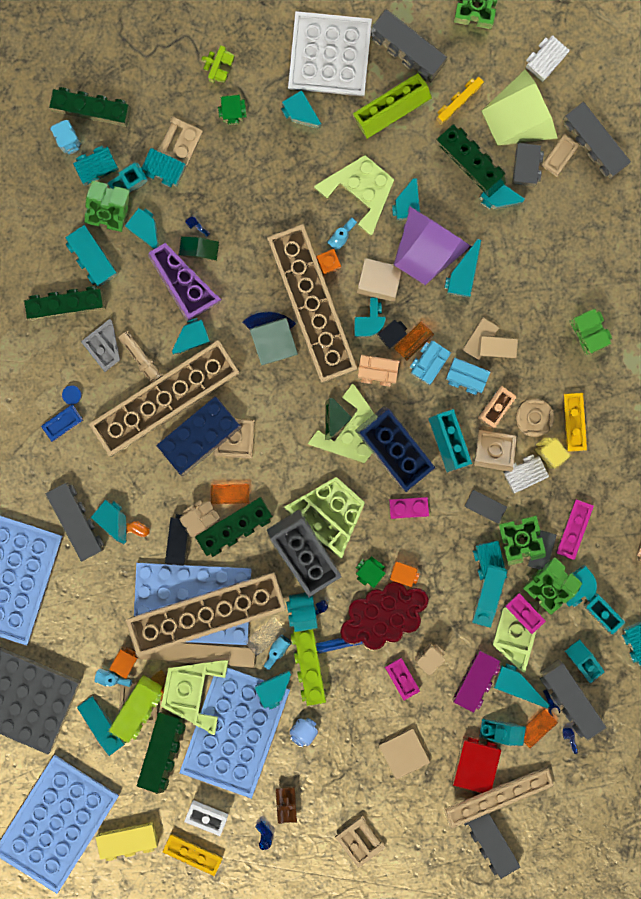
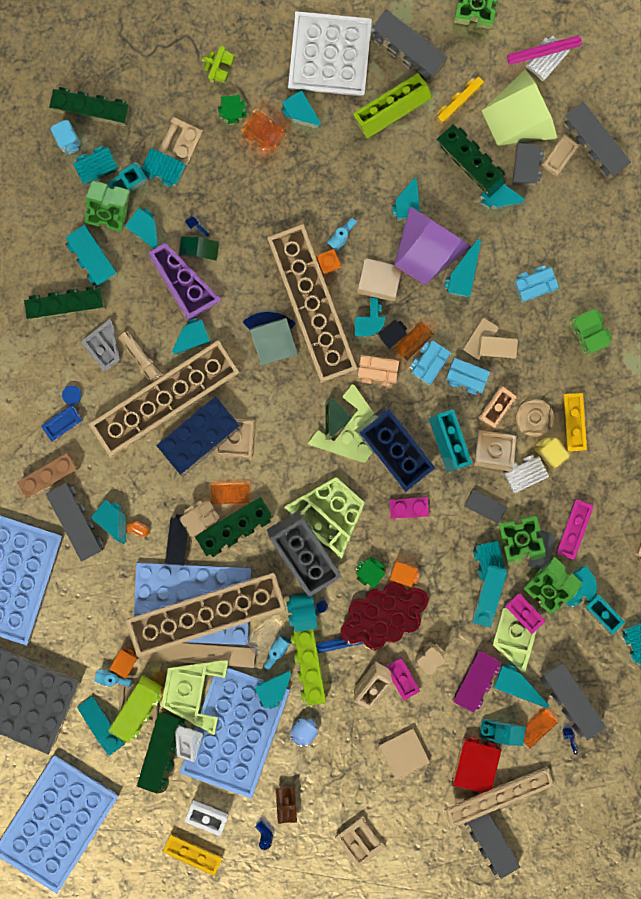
(47, 475): none -> medium nougat brick
(127, 841): light yellow brick -> none
(188, 743): none -> white slope
(263, 130): none -> clear orange brick
(366, 183): yellowish green wing -> none
(372, 685): none -> tan brick
(535, 284): none -> medium azure brick
(544, 50): none -> dark pink axle
(551, 704): clear blue hand -> none
(584, 661): teal slope -> none

